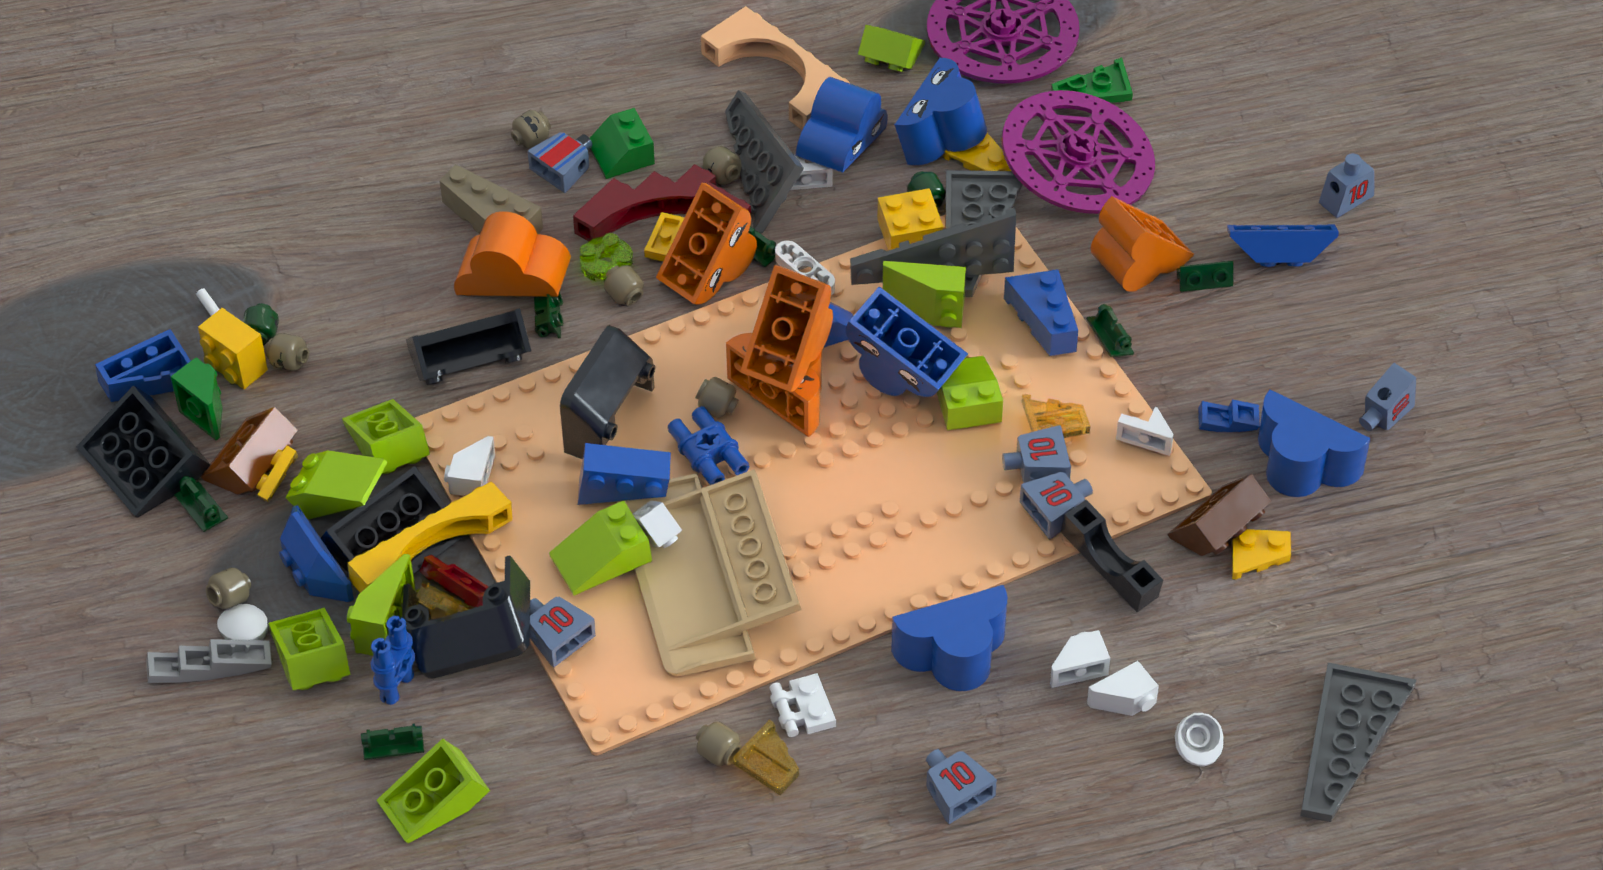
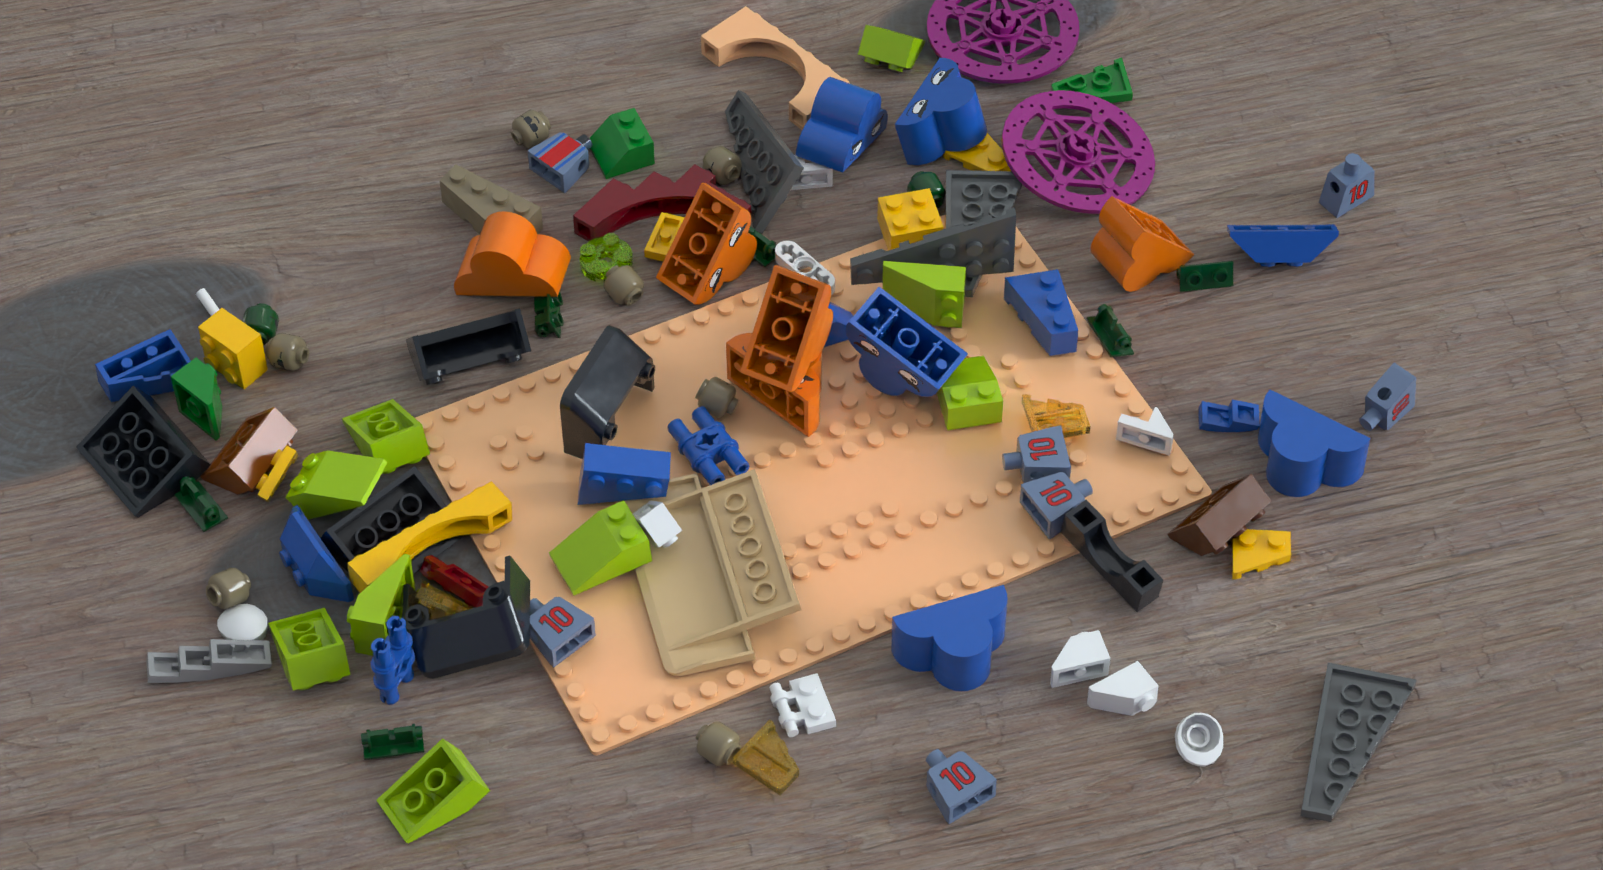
(470, 467): white slope -> none

